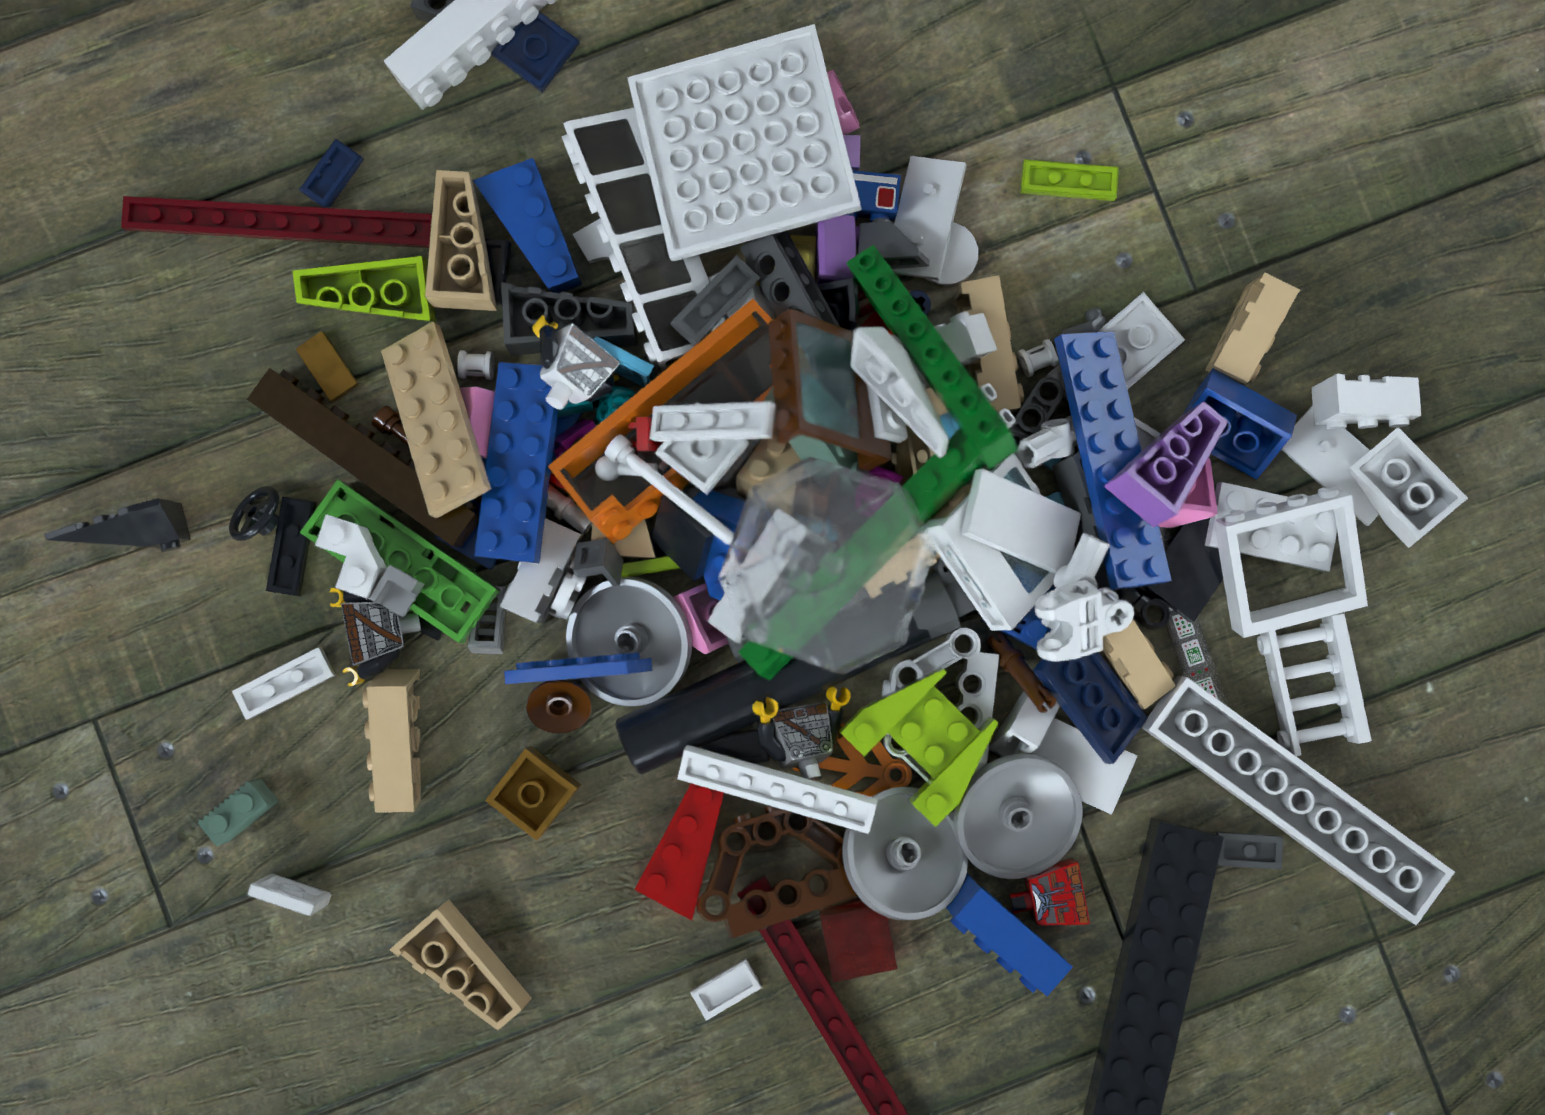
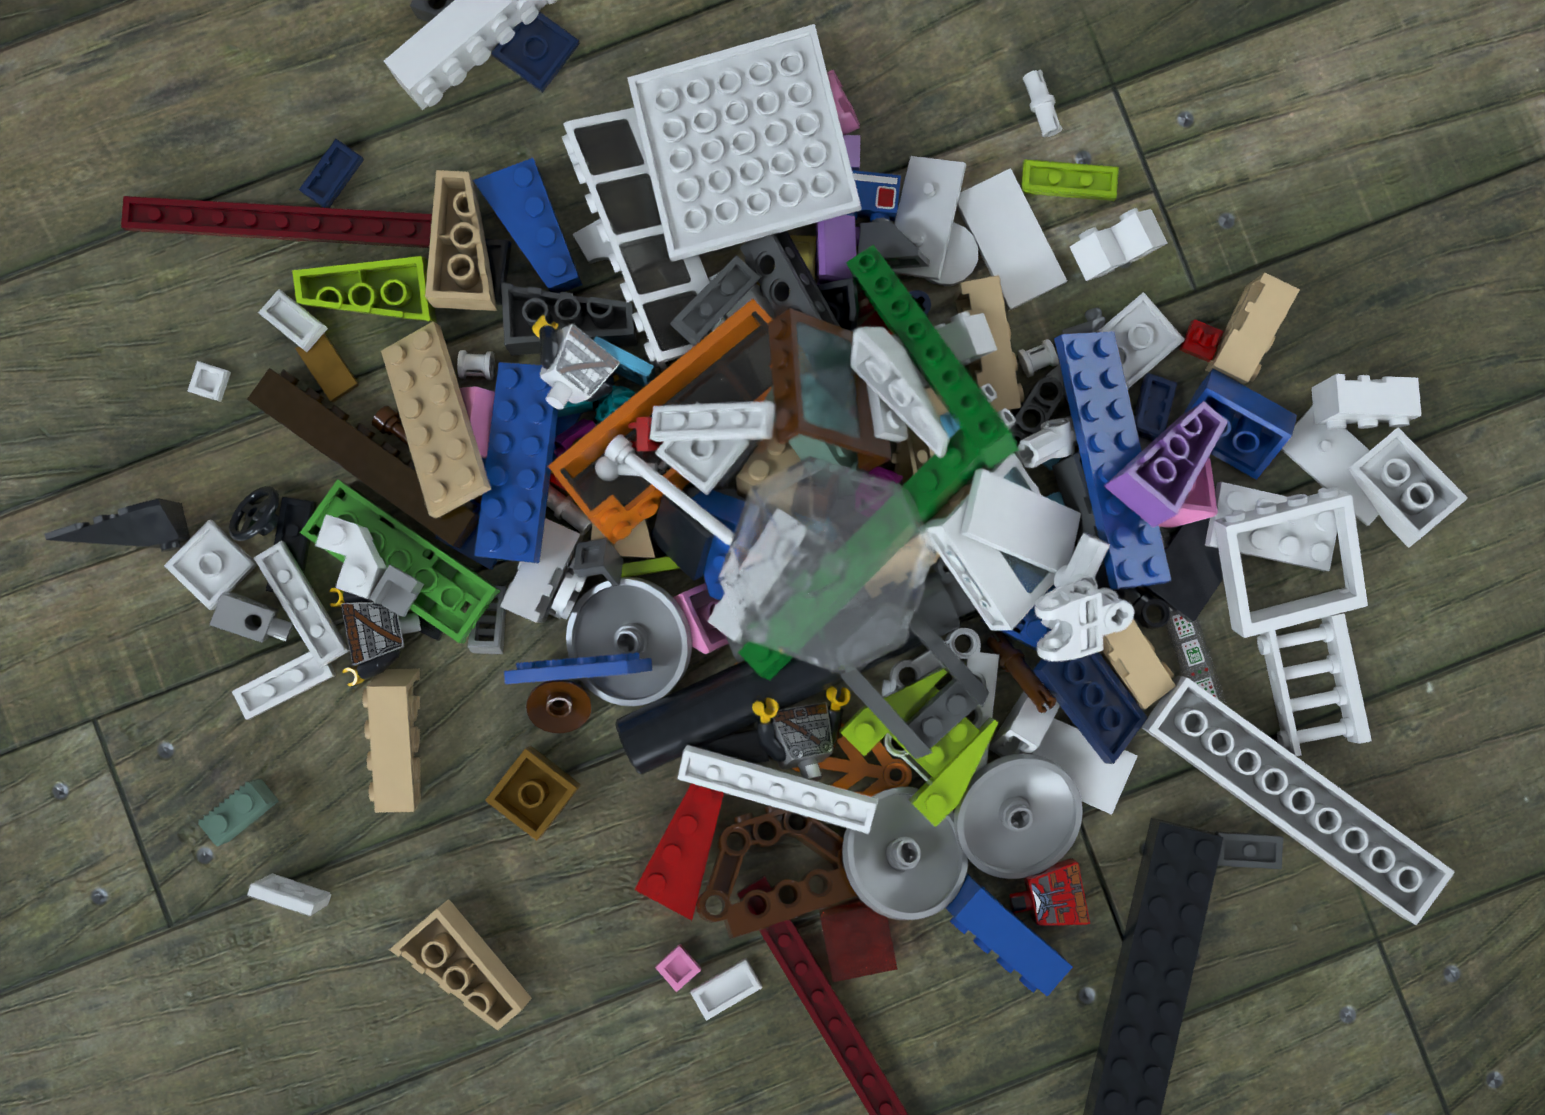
(209, 381): none -> white tile
(210, 564): none -> white tile
(236, 613): none -> light grey torso
(293, 320): none -> white tile
(301, 604): none -> white tile
(678, 967): none -> bright pink plate
(940, 712): none -> dark grey wedge
(1010, 239): none -> white tile
(1042, 103): none -> white pin
(1123, 243): none -> white brick
(1154, 406): none -> dark blue plate
(1201, 340): none -> red tile

